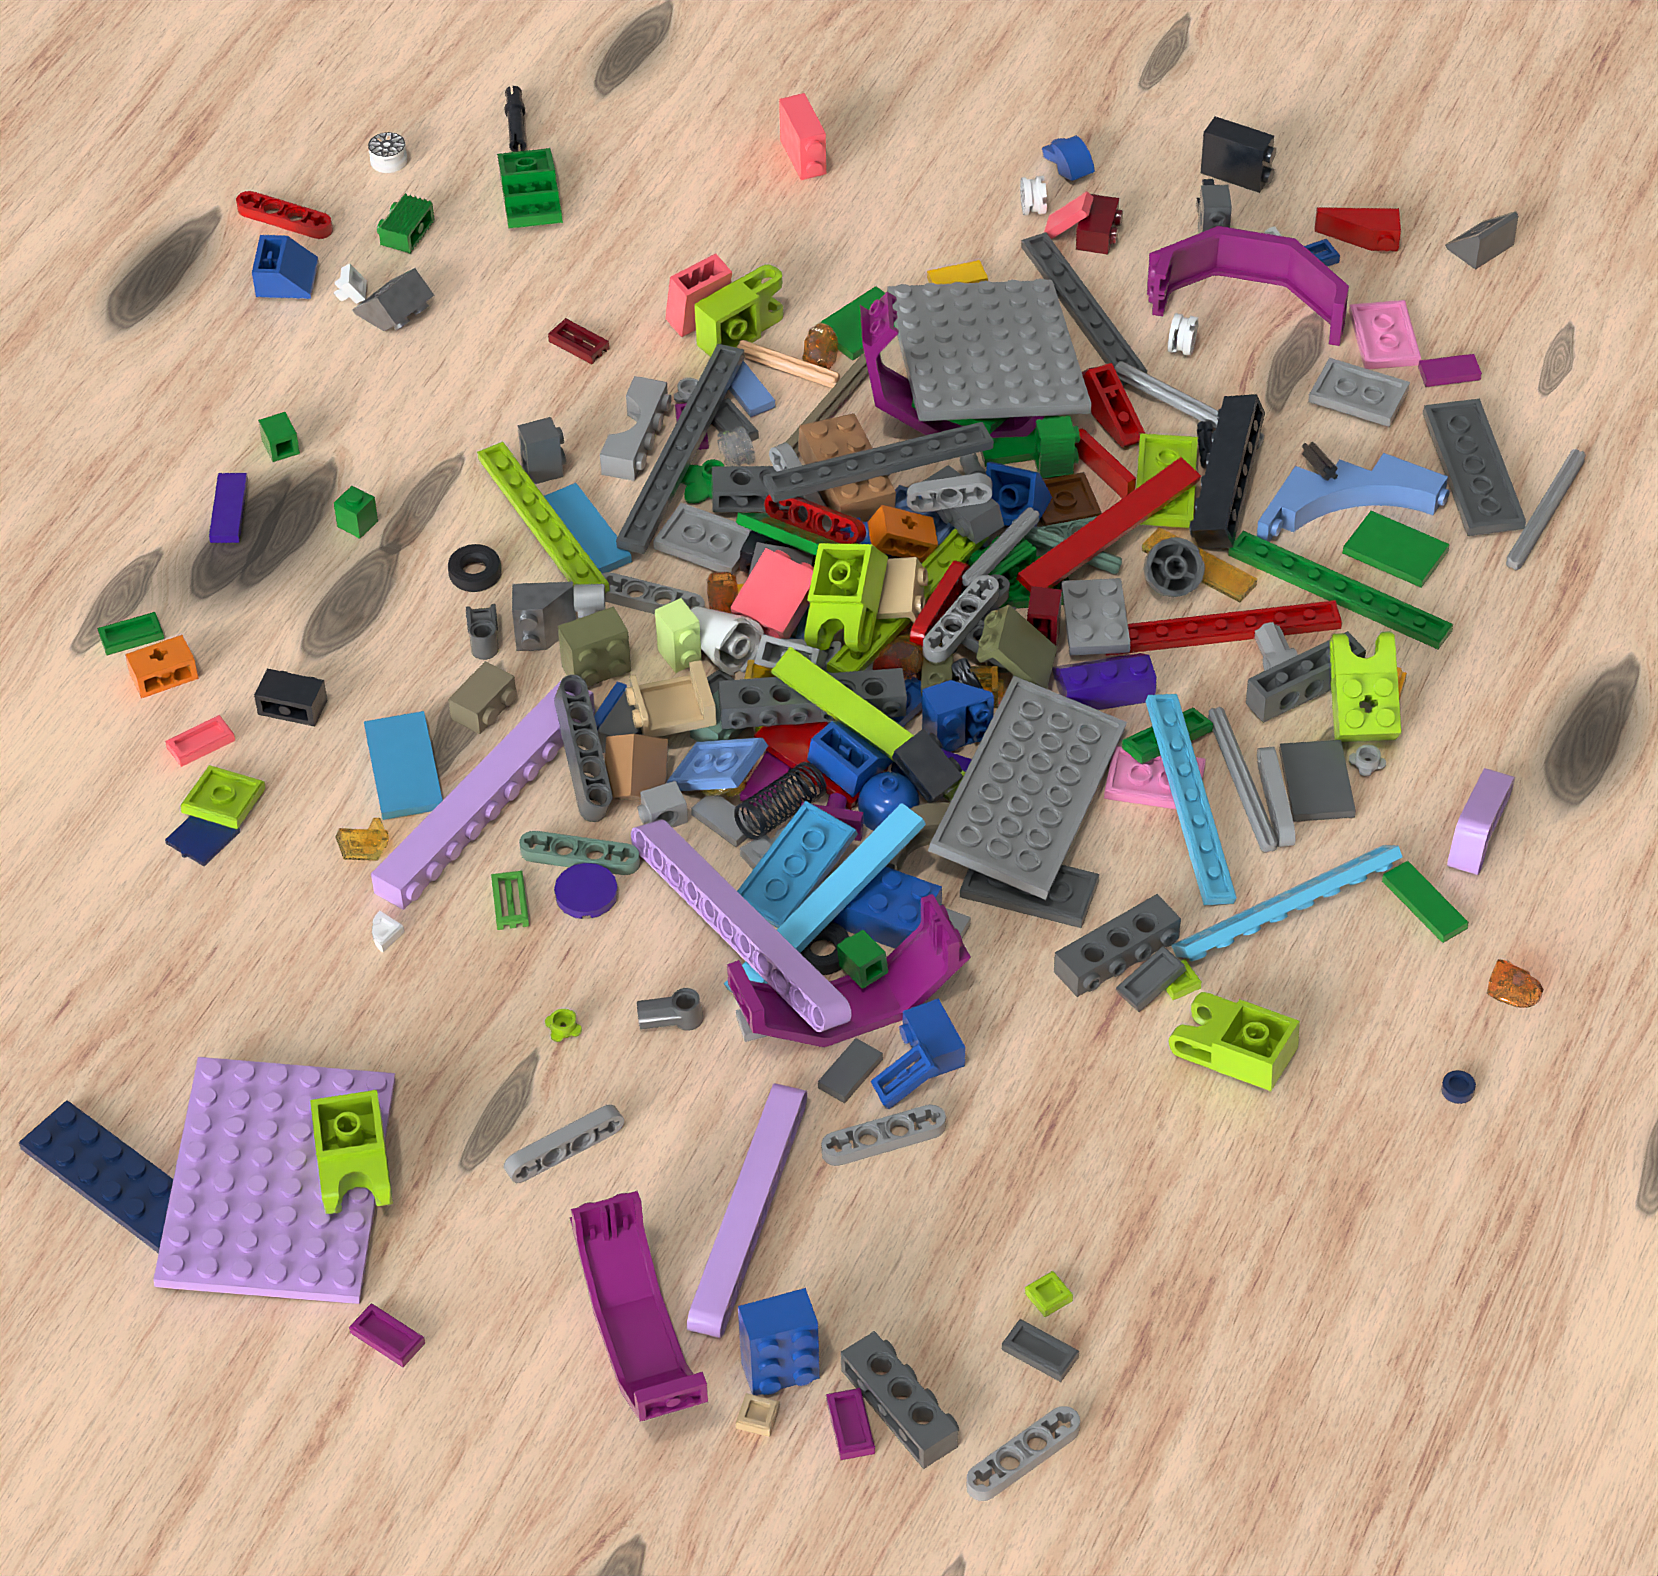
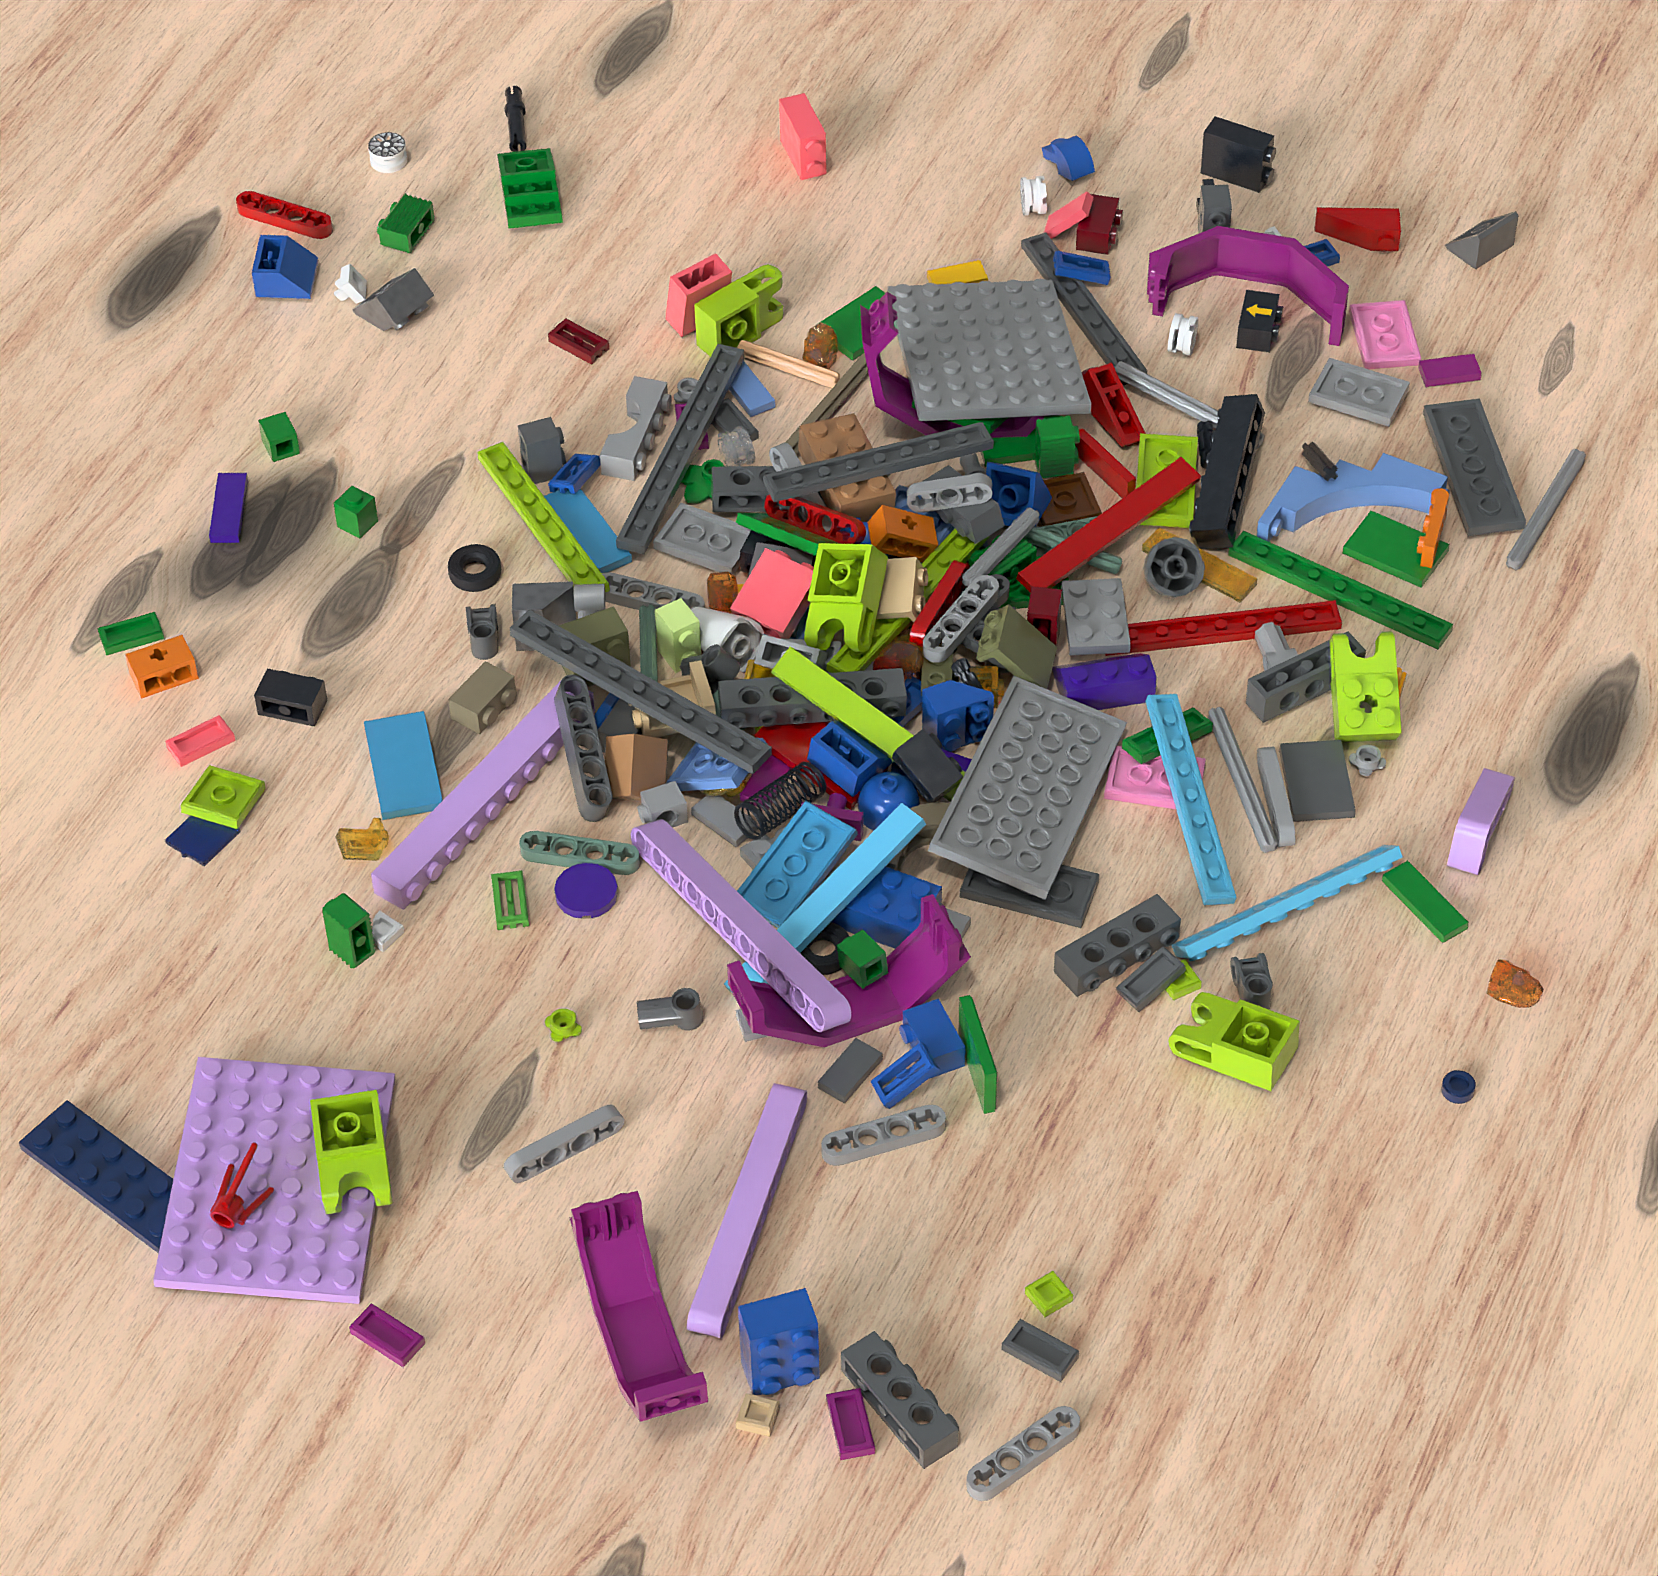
(228, 1205): none -> red plant
(348, 930): none -> green brick
(574, 473): none -> blue tile
(641, 691): none -> dark grey plate
(648, 644): none -> sand green axle
(716, 664): none -> dark grey piece
(977, 1054): none -> green tile
(1081, 267): none -> blue tile
(1252, 980): none -> dark grey piece
(1258, 321): none -> black brick
(1433, 527): none -> orange plate

